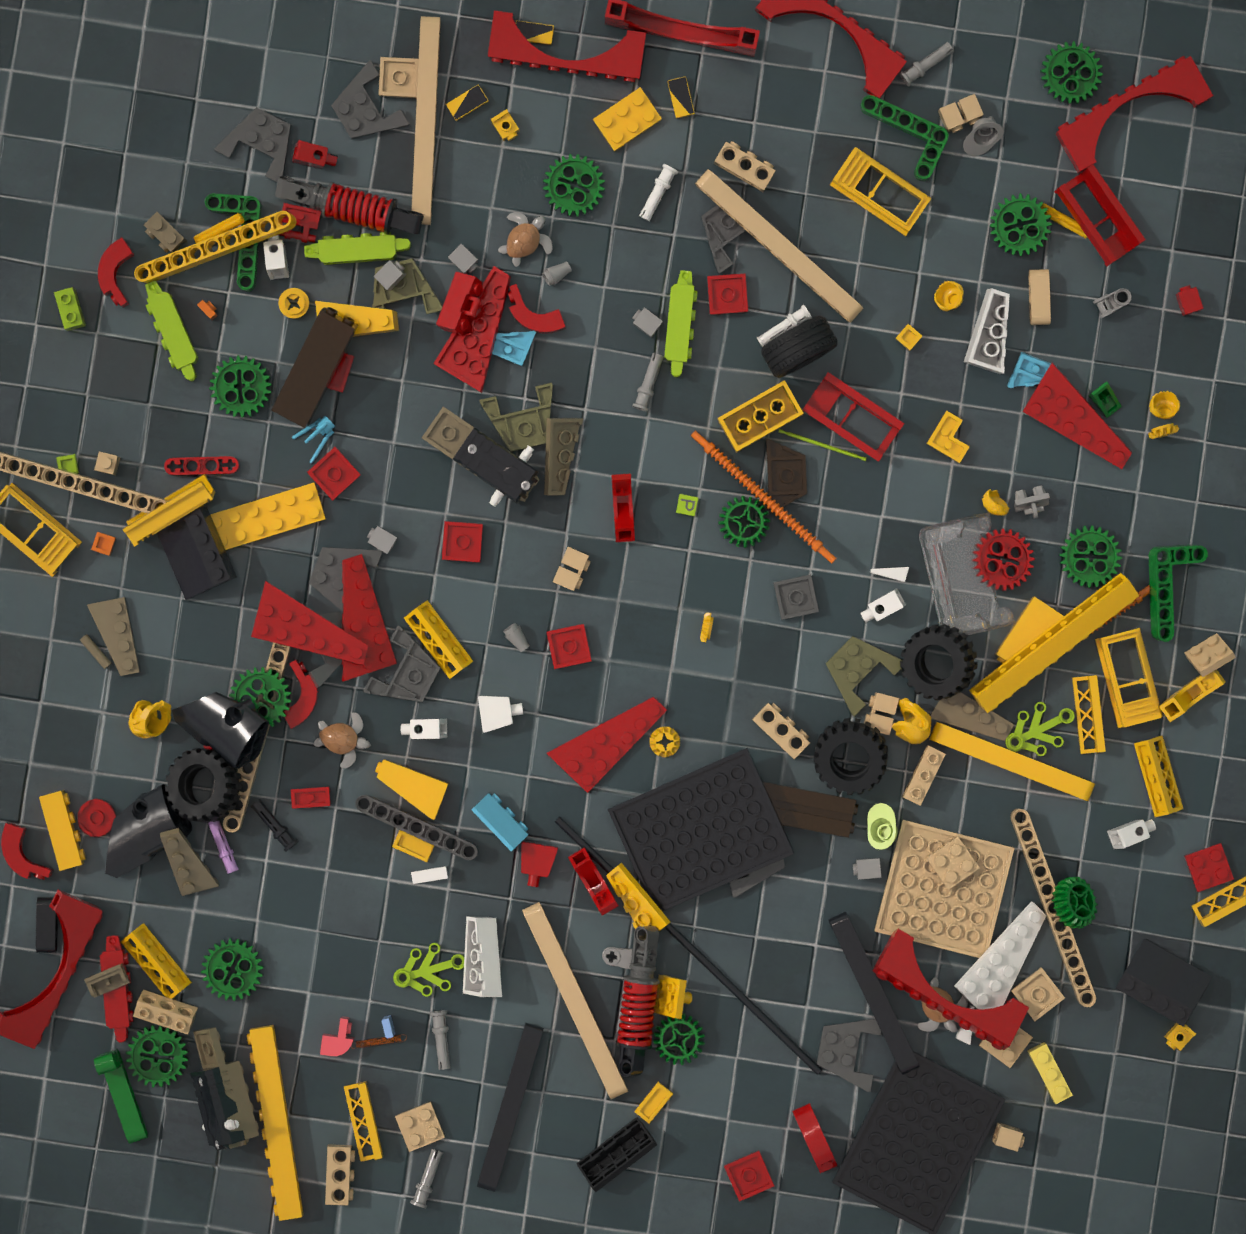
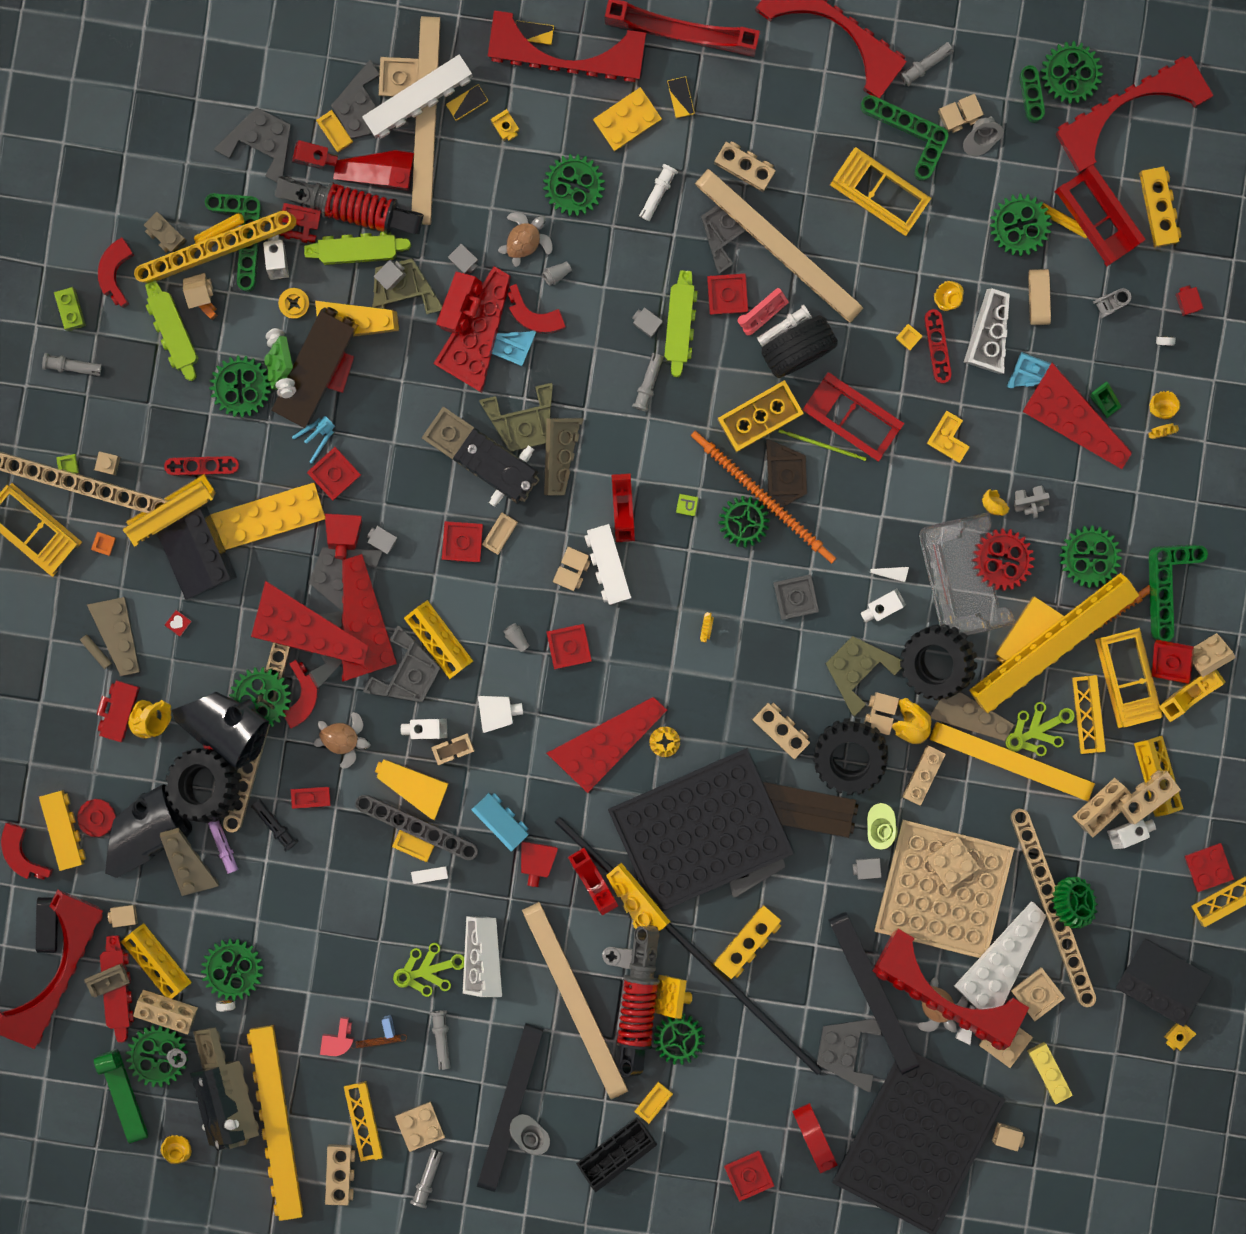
(61, 364): none -> light grey pin
(122, 704): none -> red piece
(123, 916): none -> tan brick
(176, 1149): none -> yellow hair
(178, 623): none -> red tile
(179, 1063): none -> light grey bush
(197, 290): none -> tan piece
(225, 1005): none -> white tile
(279, 363): none -> bright green plate
(334, 131): none -> yellow tile
(342, 533): none -> red torso
(382, 169): none -> red wedge
(417, 96): none -> white brick
(445, 752): none -> tan piece
(500, 533): none -> tan tile
(529, 1135): none -> light grey piece
(608, 564): none -> white brick
(724, 961): none -> yellow brick
(763, 312): none -> coral plate
(940, 346): none -> red beam
(1034, 84): none -> green beam
(1101, 808): none -> tan brick
(1158, 796): none -> tan brick
(1159, 236): none -> yellow brick
(1165, 340): none -> white tile
(1172, 661): none -> red plate

